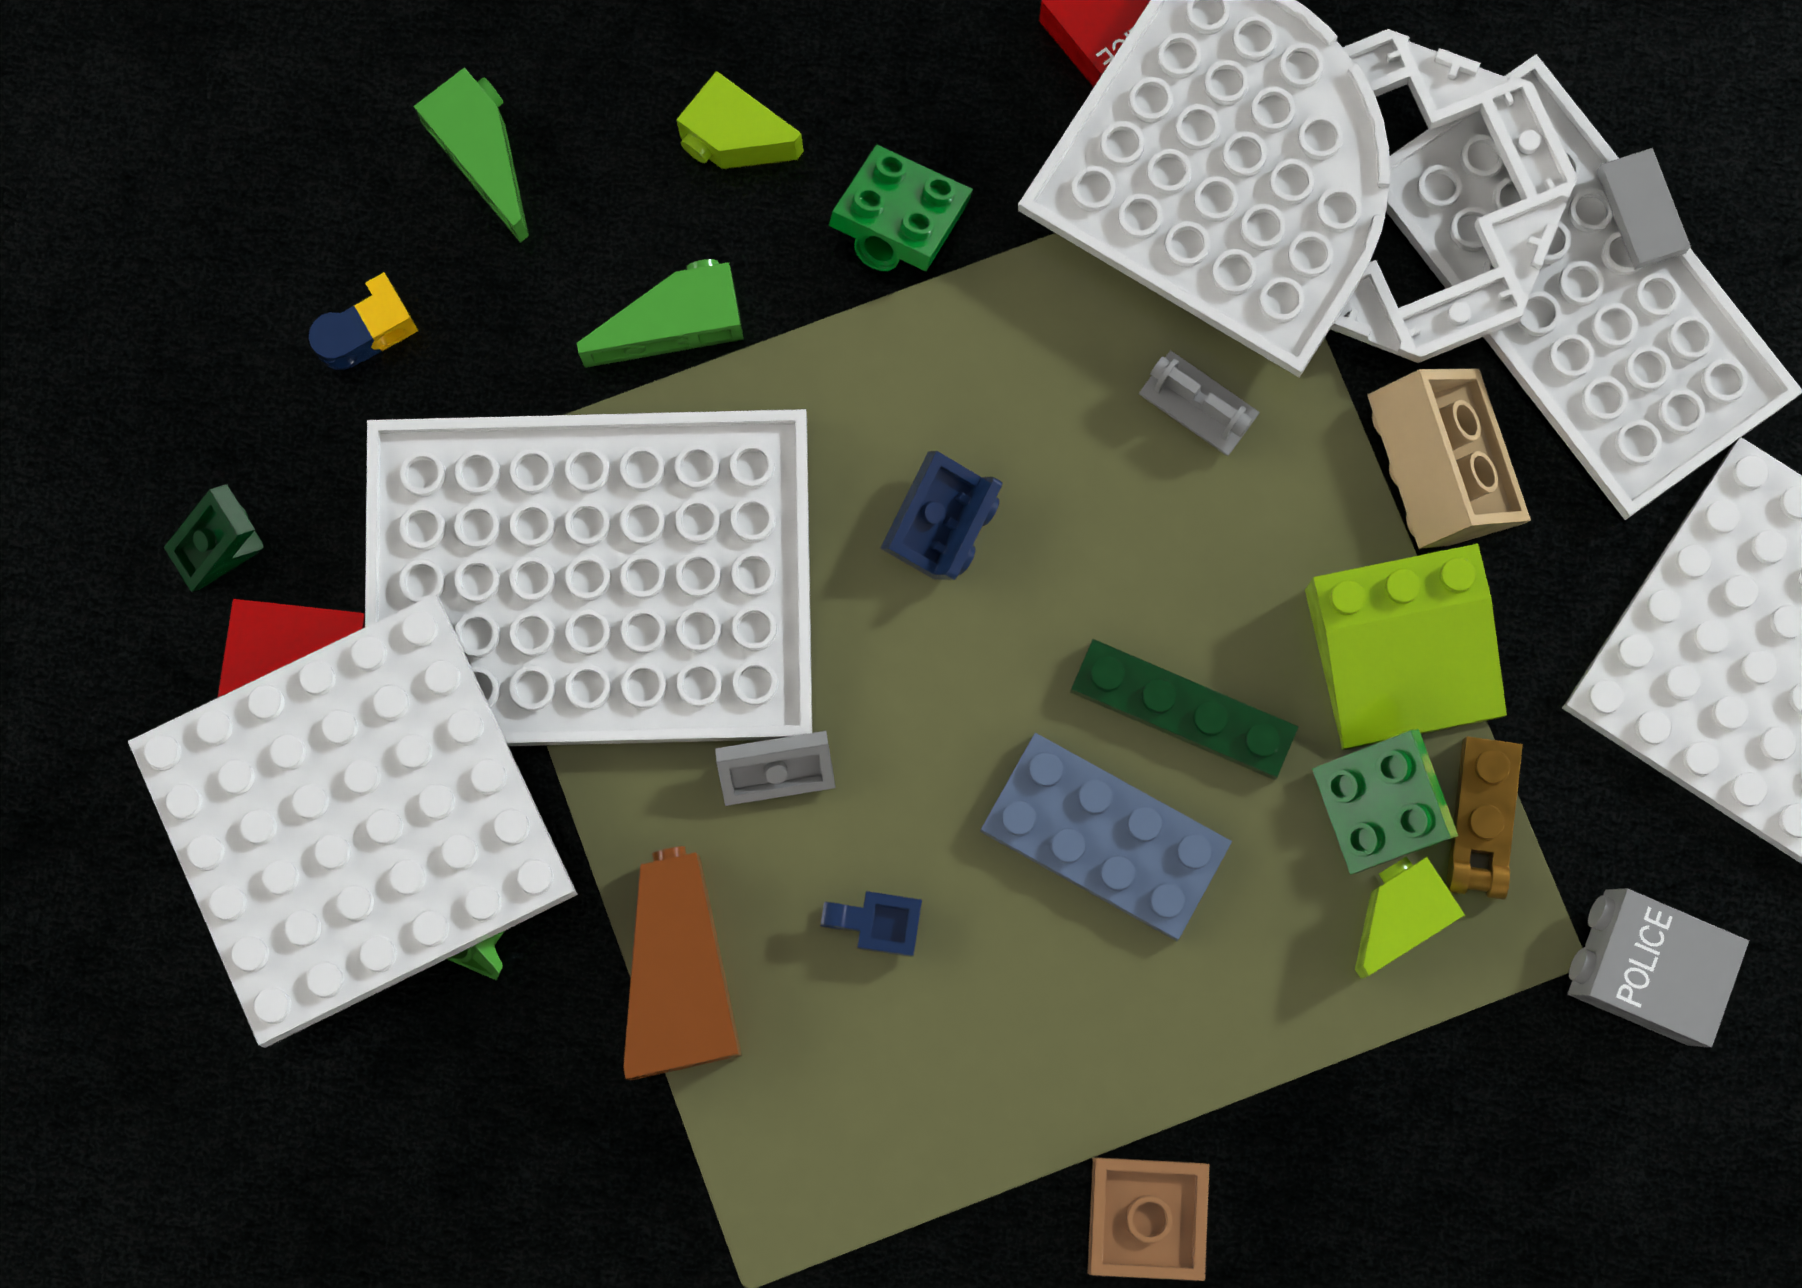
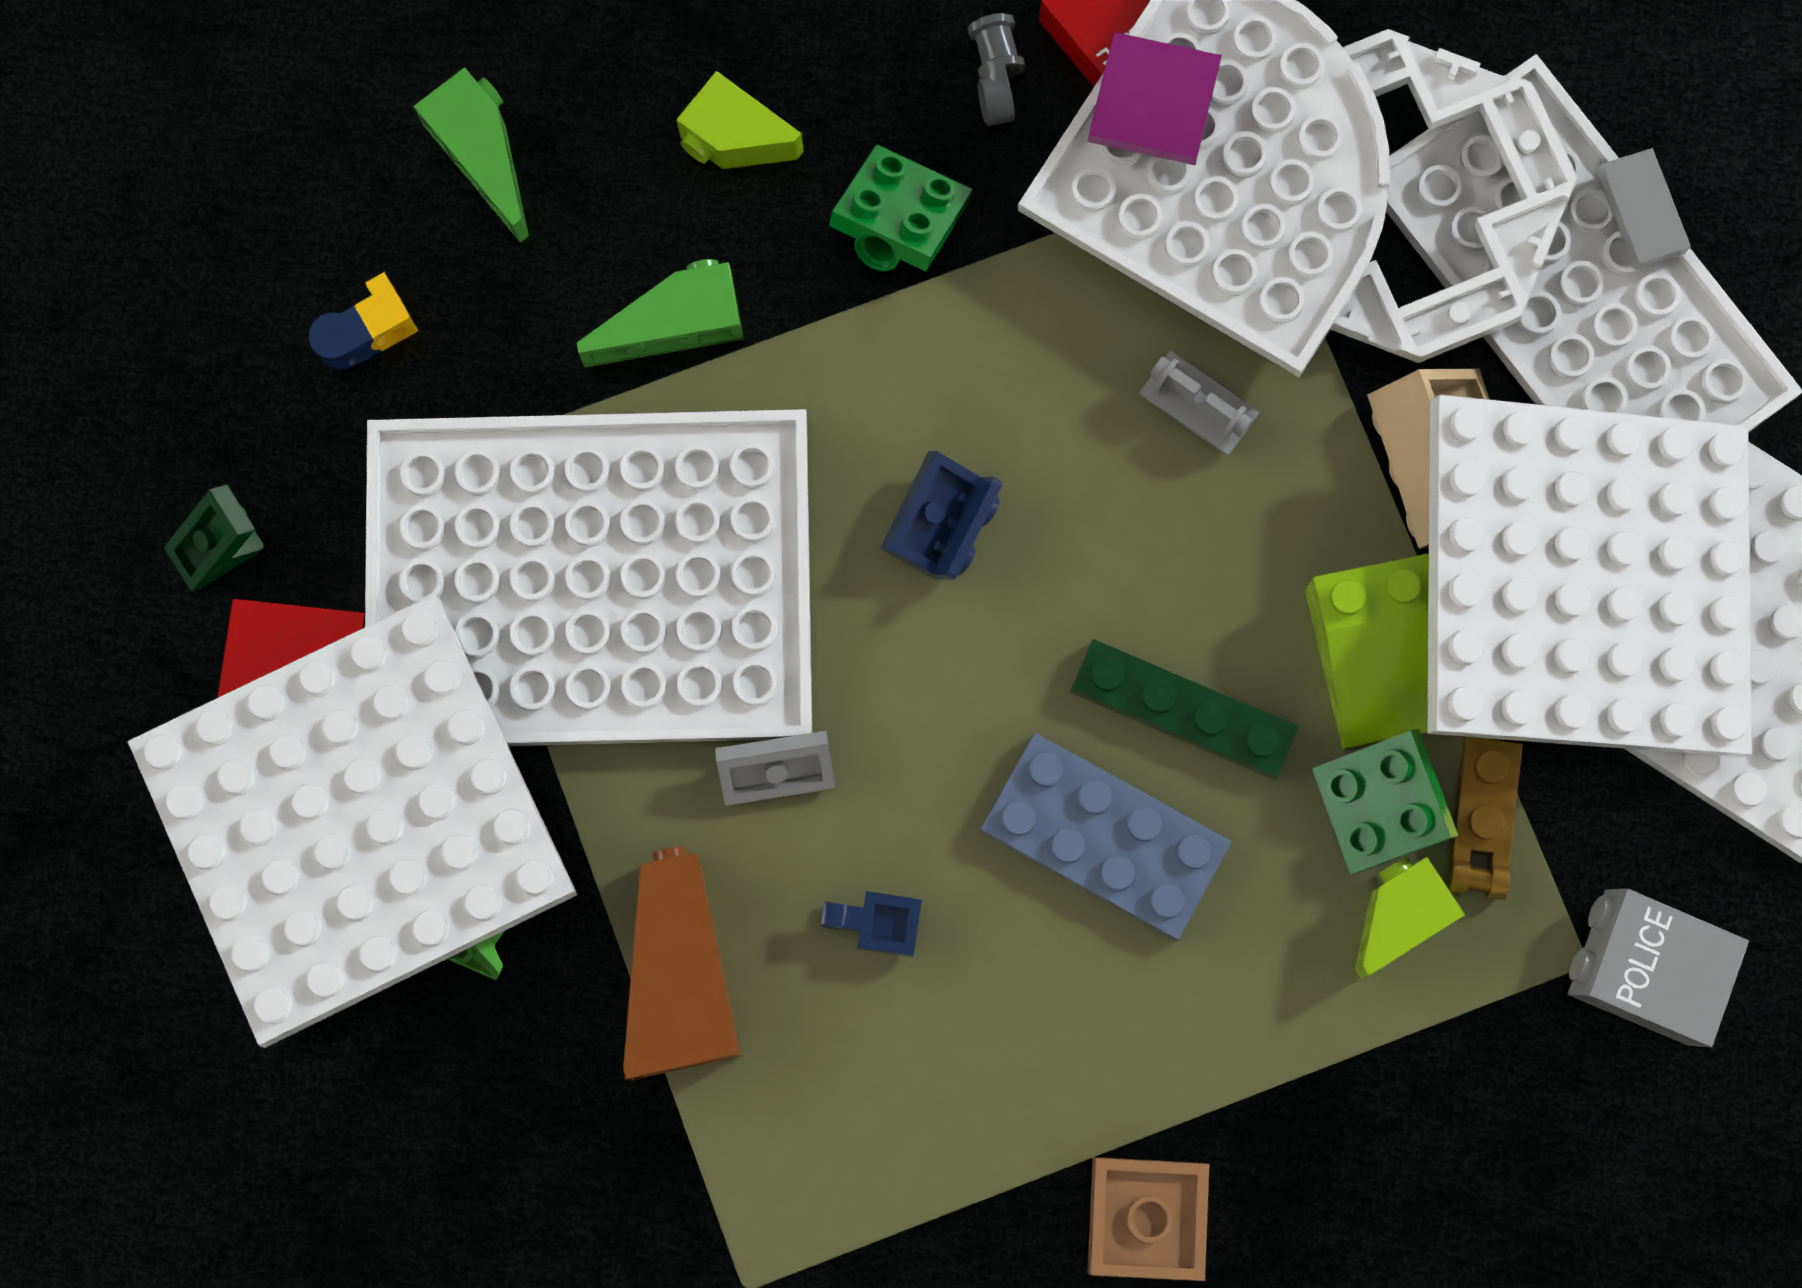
(999, 65): none -> dark grey connector
(1154, 98): none -> magenta slope
(1588, 578): none -> white plate

